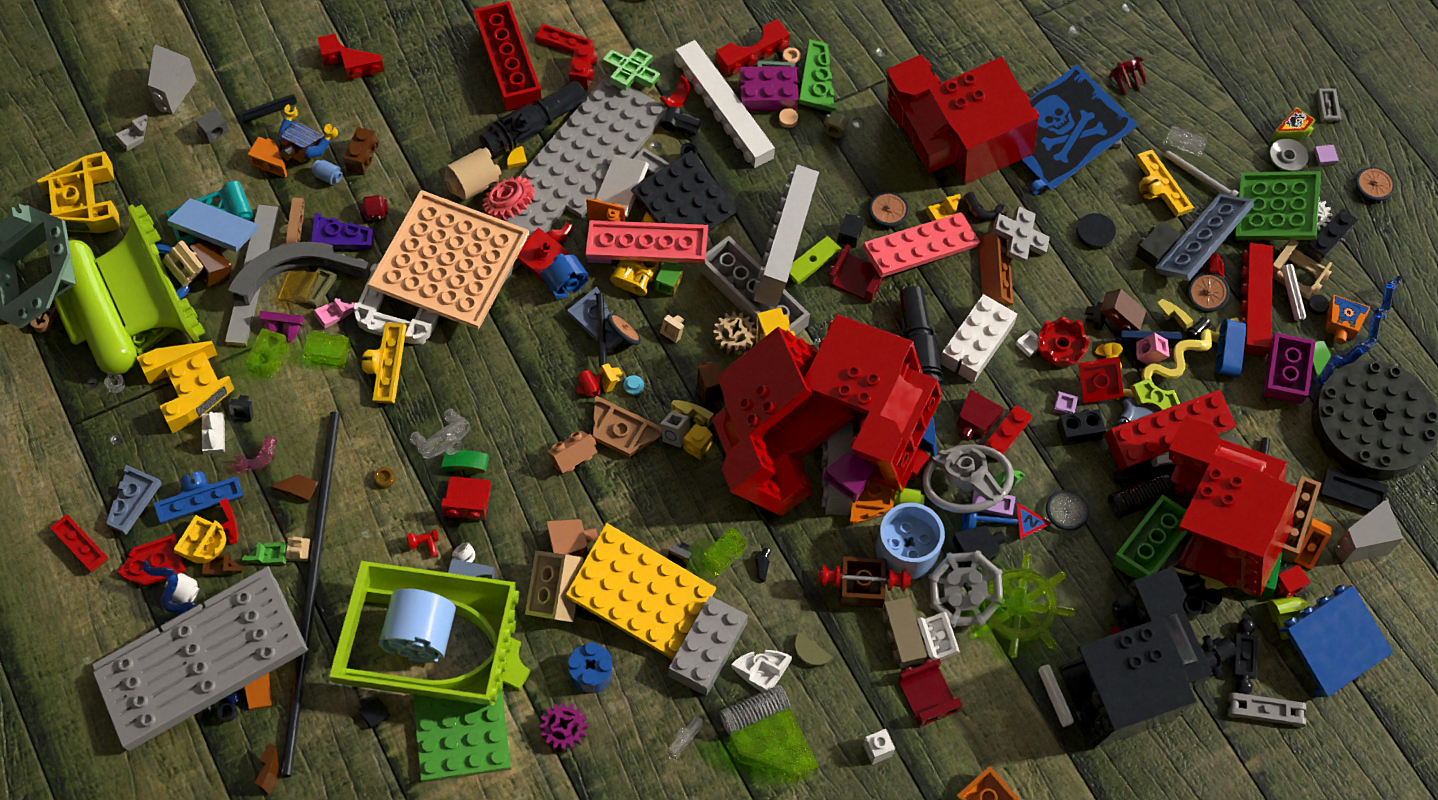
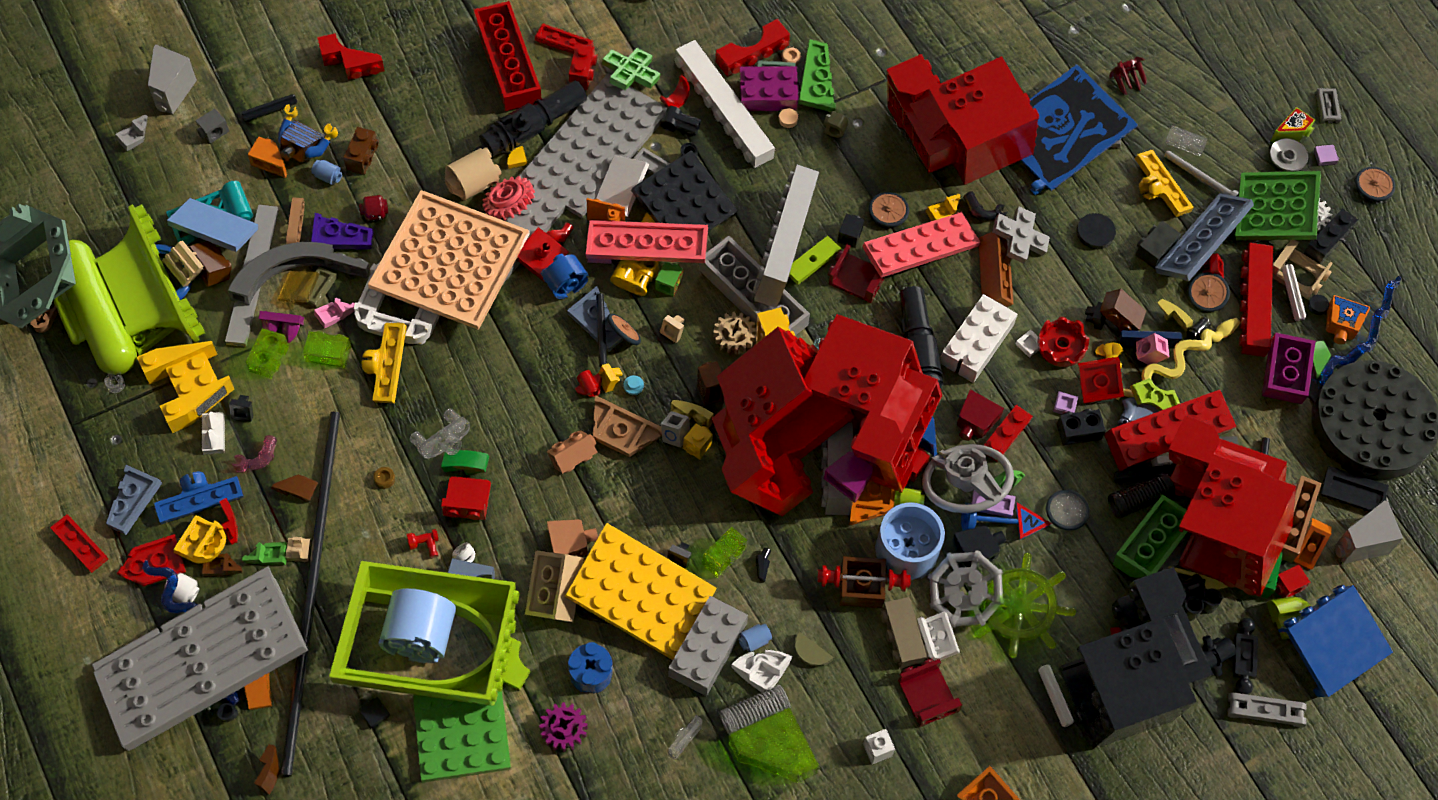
(73, 194): yellow wedge -> none
(755, 637): none -> medium blue brick
(1230, 348): blue beam -> none

